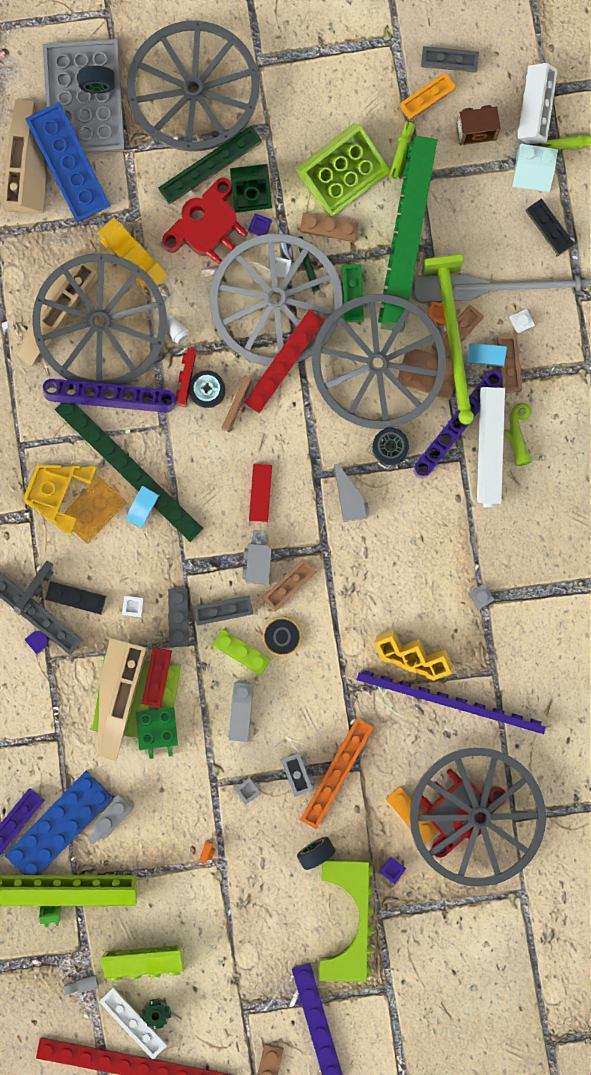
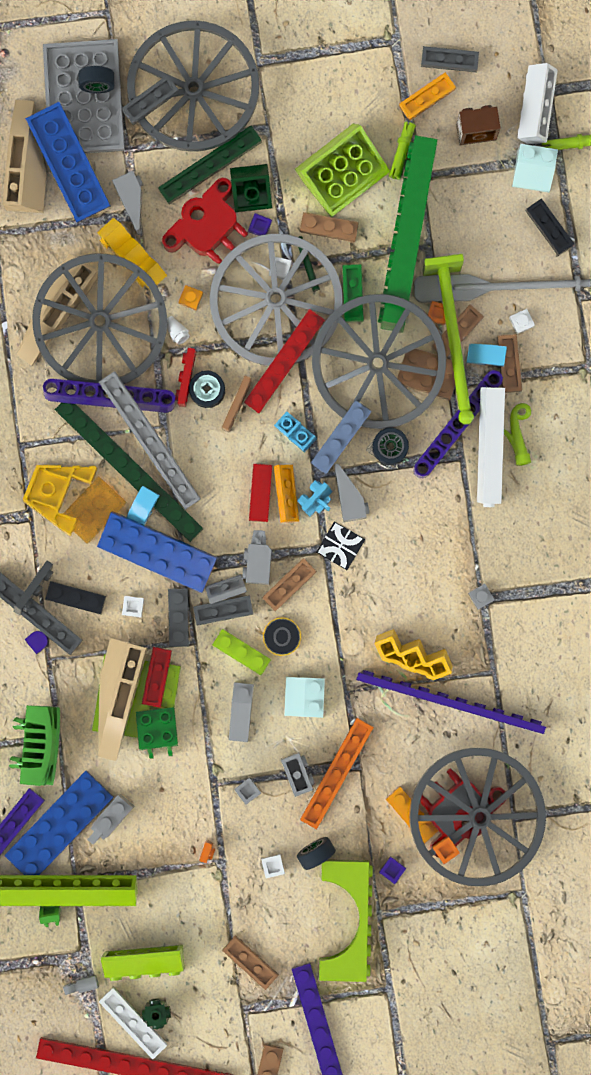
(39, 745): none -> bright green piece
(130, 193): none -> light grey slope
(149, 440): none -> light grey tile
(150, 100): none -> dark grey plate
(157, 551): none -> blue plate
(190, 297): none -> light orange plate
(225, 589): none -> light grey plate
(250, 962): none -> medium nougat tile
(273, 866): none -> white plate
(286, 493): none -> light orange plate
(295, 431): none -> medium azure slope
(304, 697): none -> light aqua slope
(318, 500): none -> medium azure hips
(340, 545): none -> sticker
(341, 436): none -> sand blue brick
(446, 850): none -> orange plate

